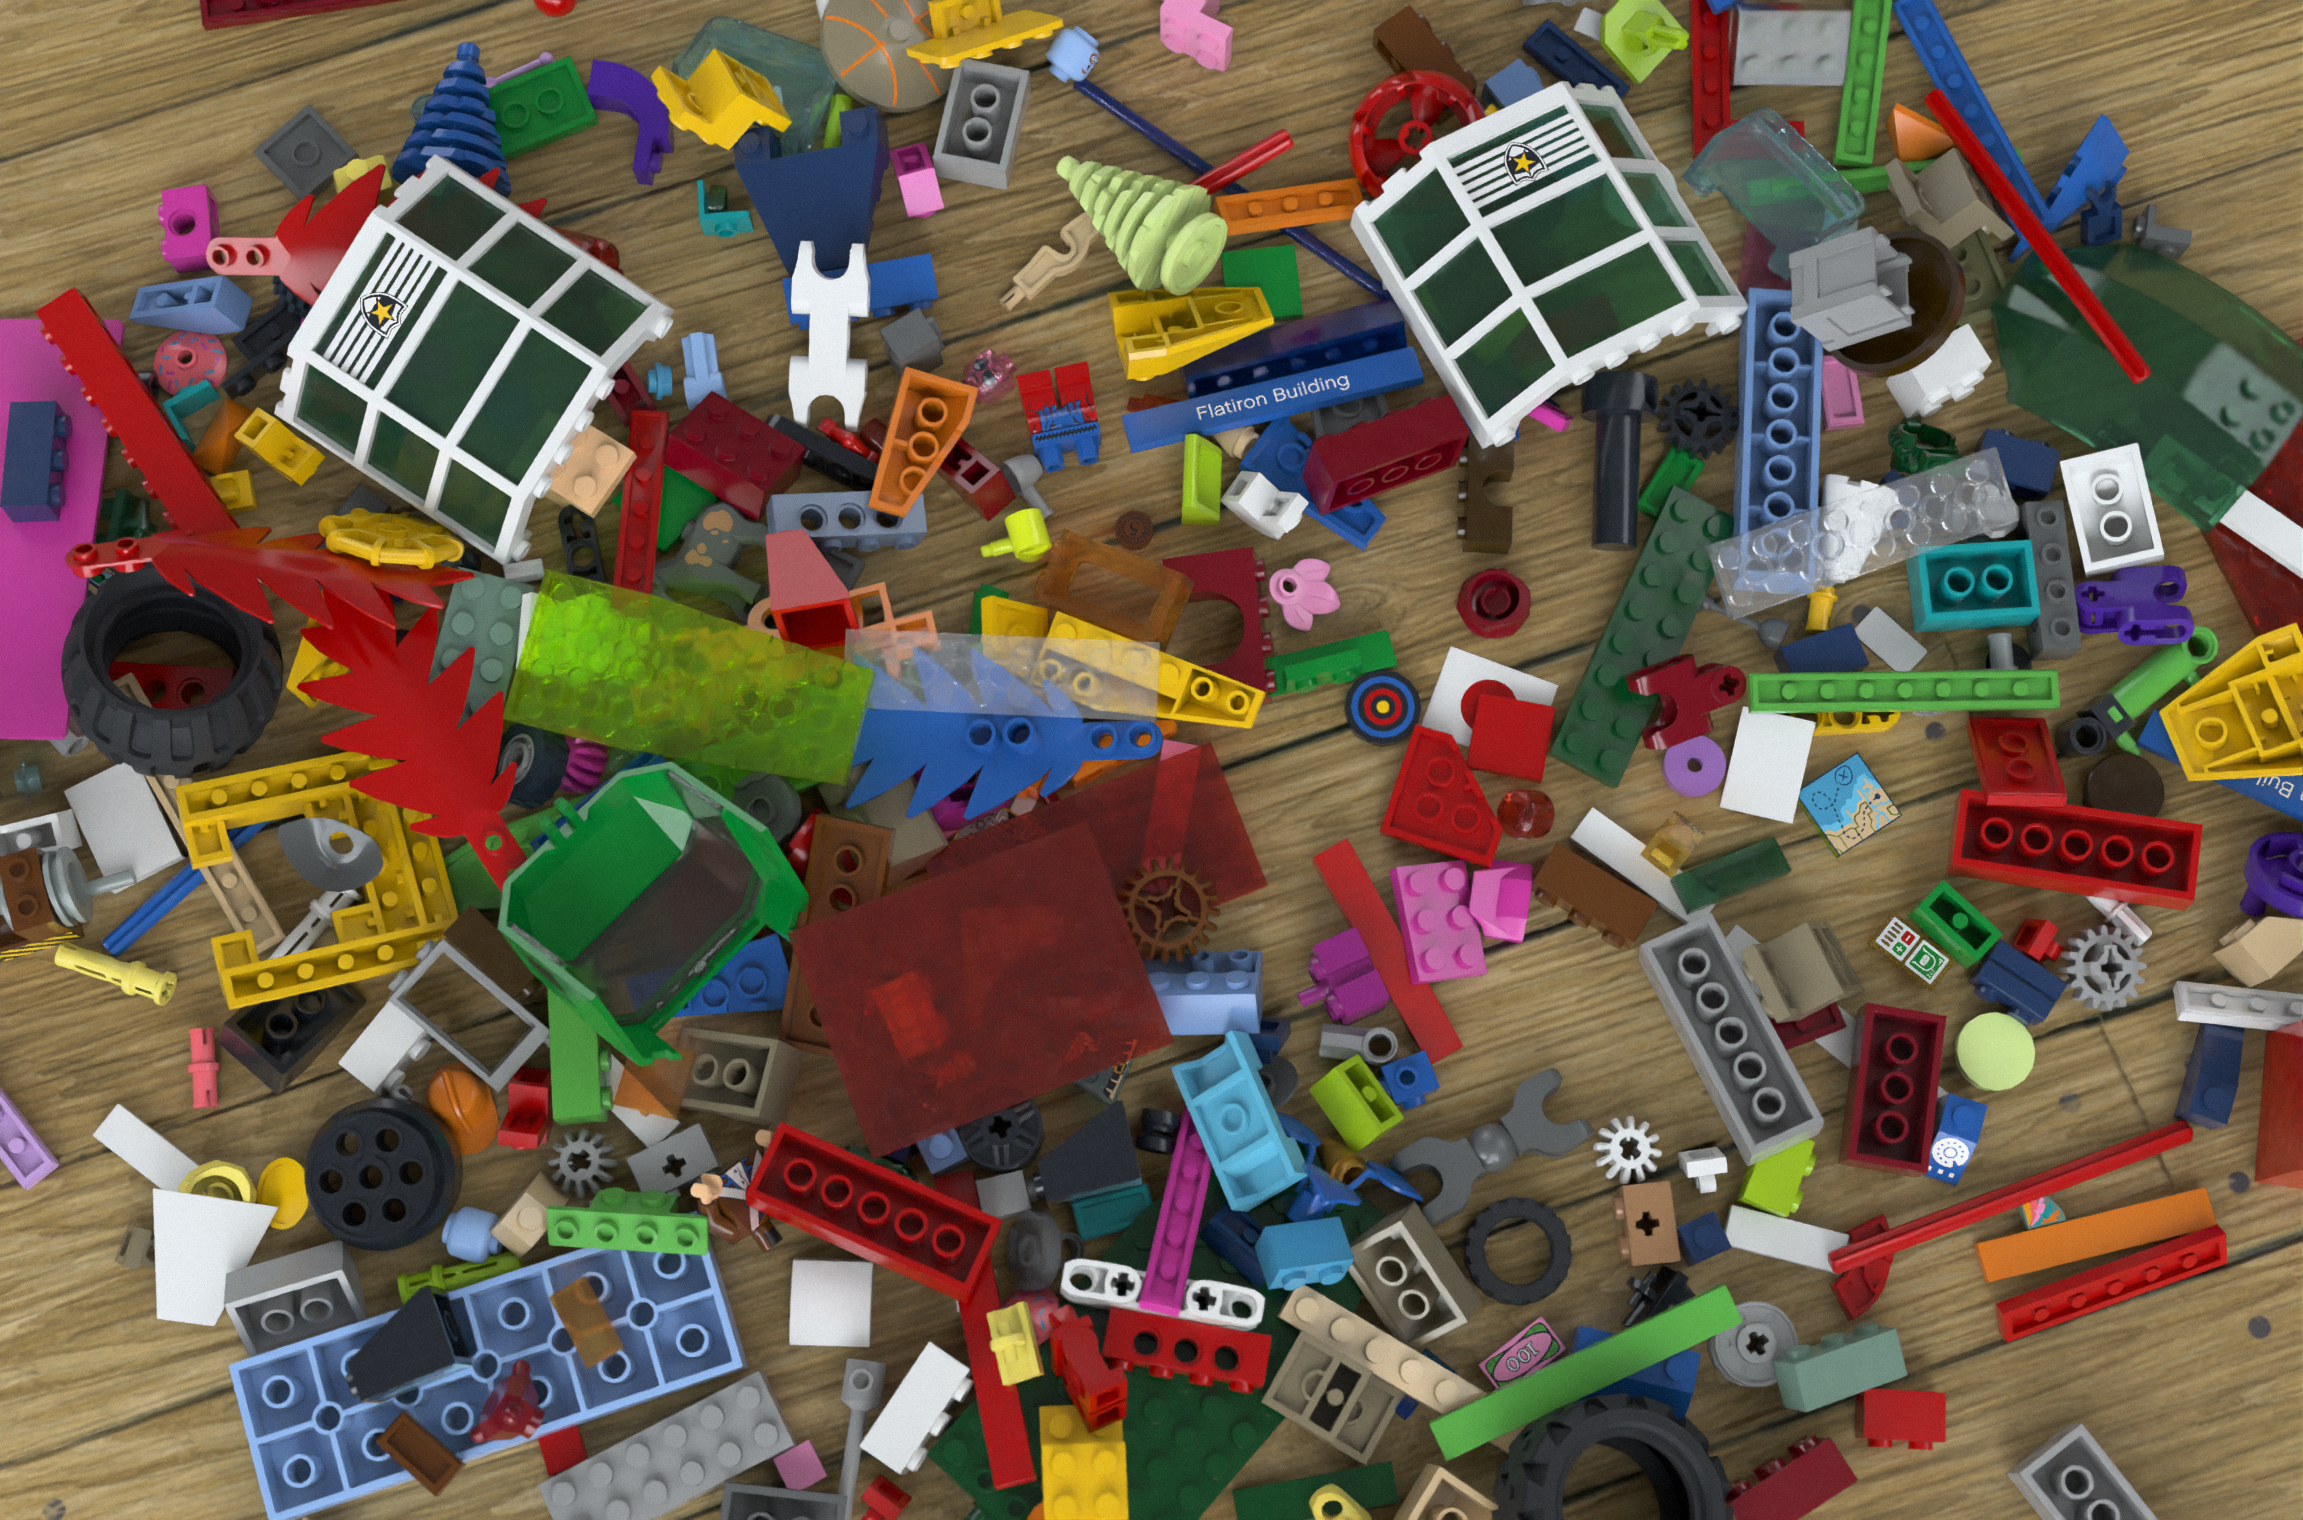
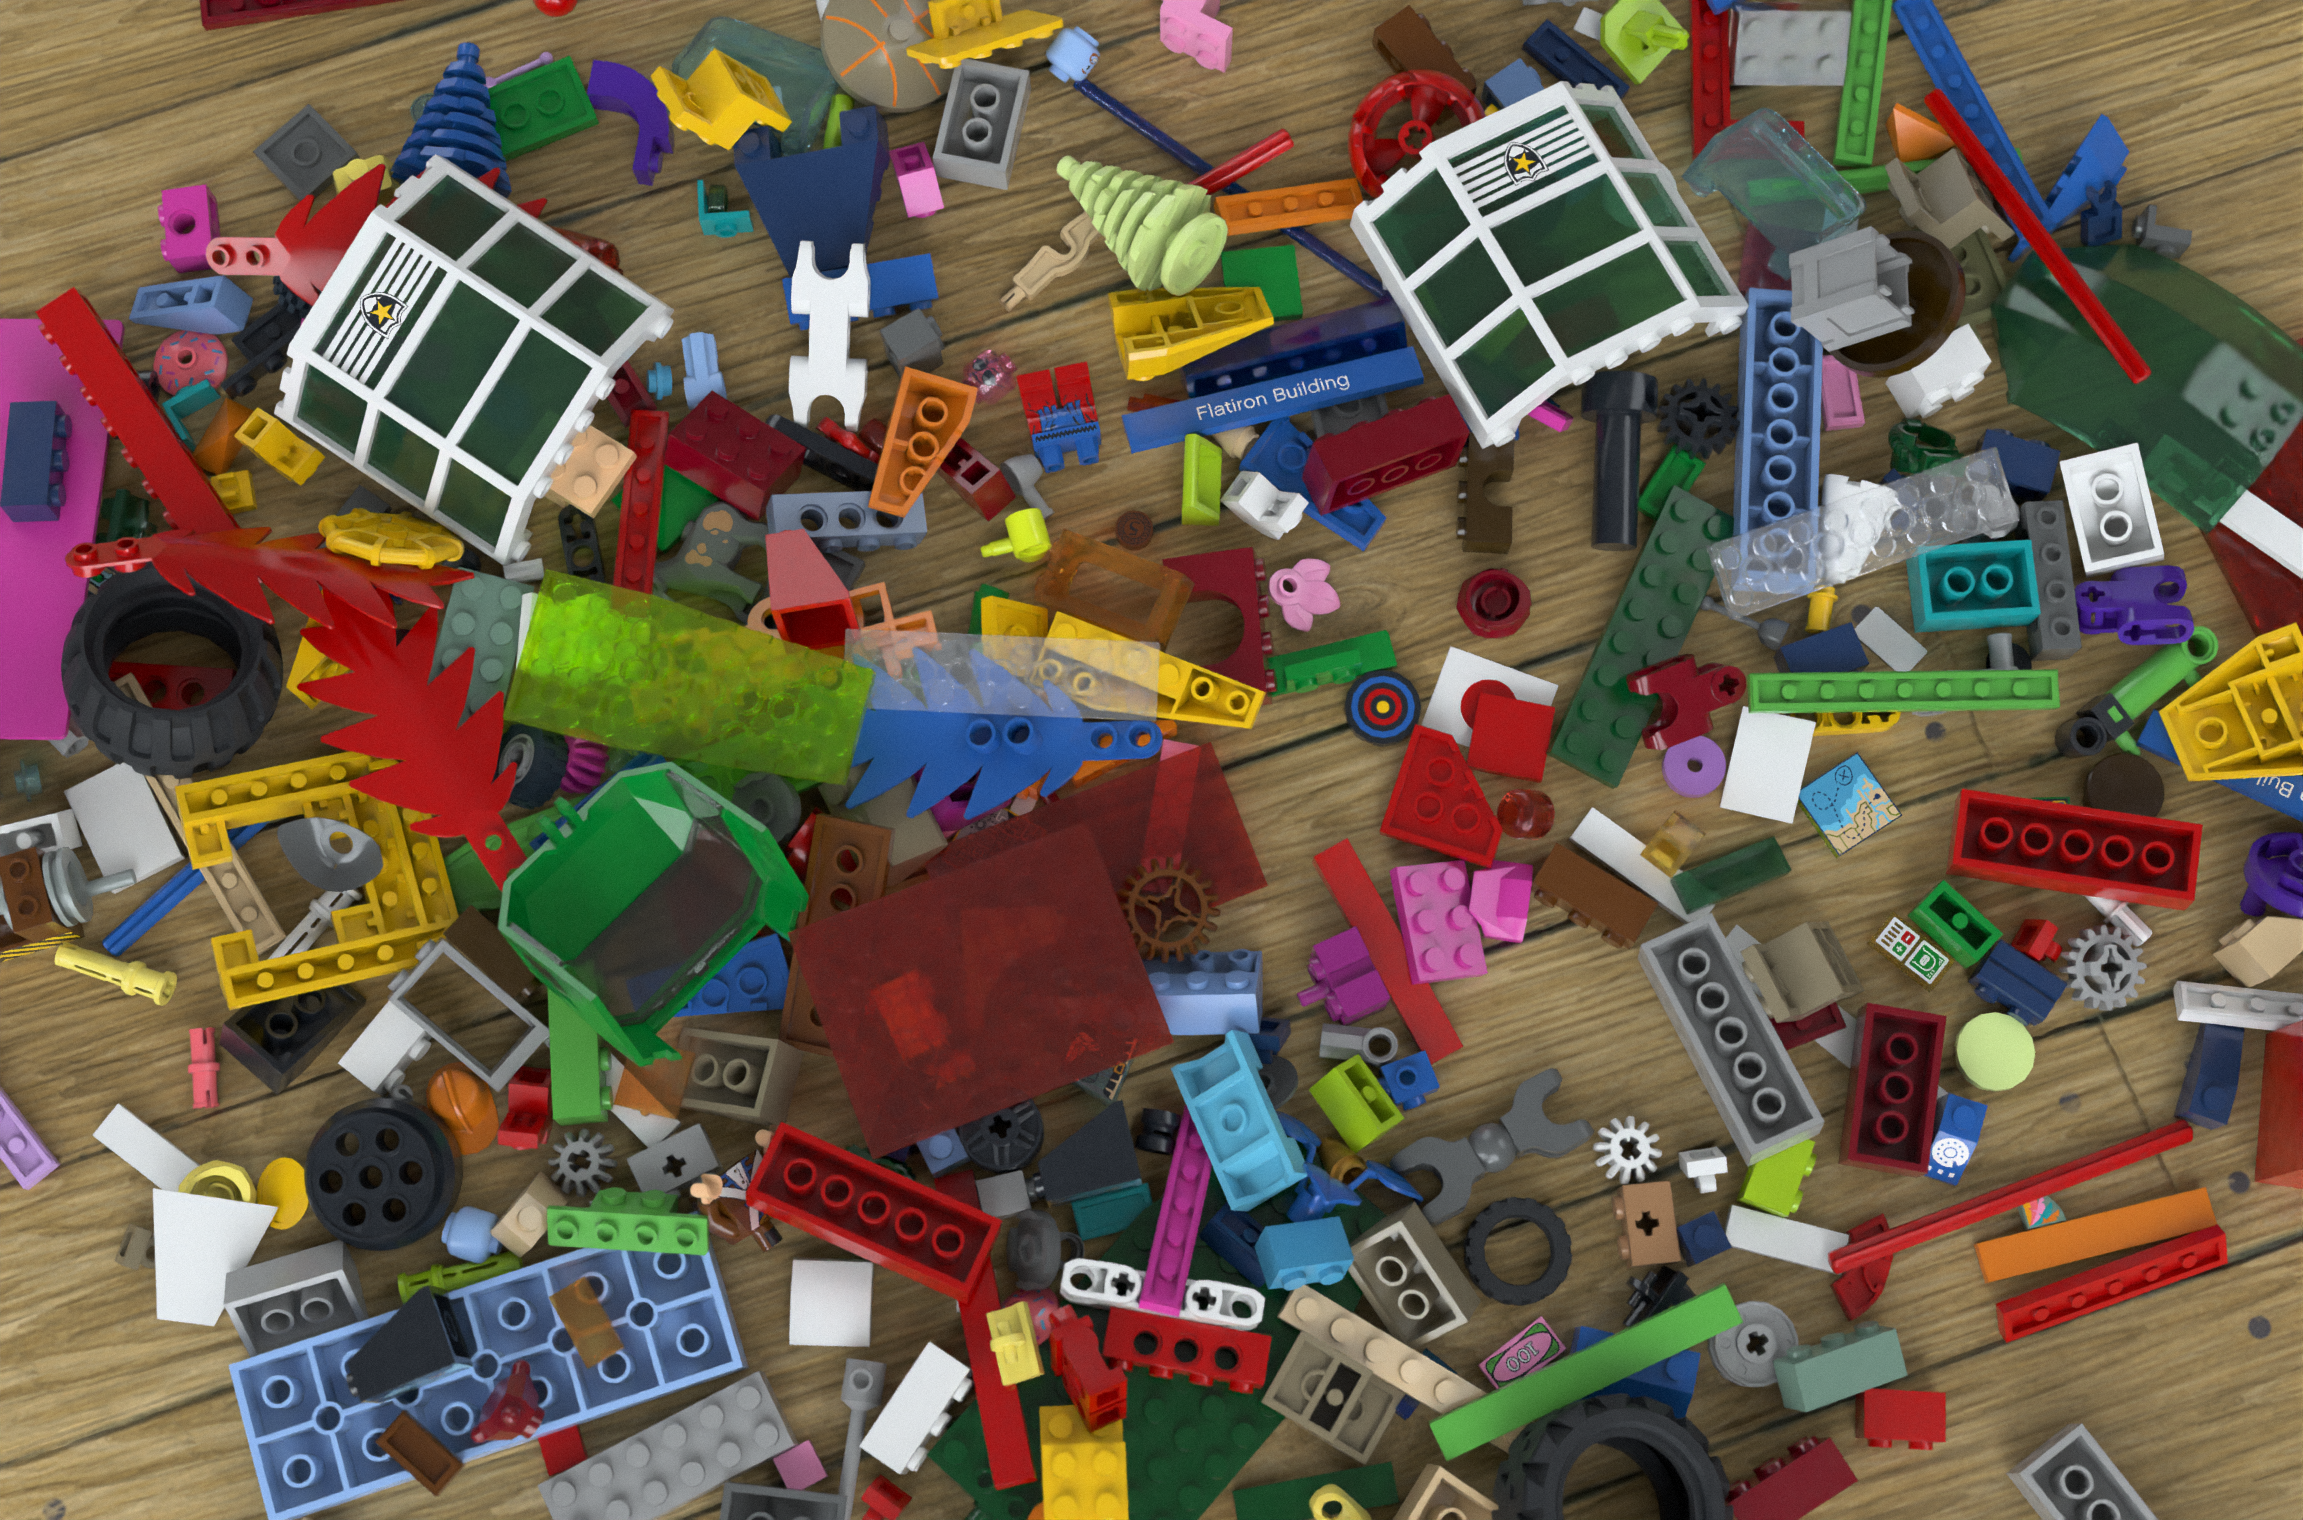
(2016, 761): red tile -> none

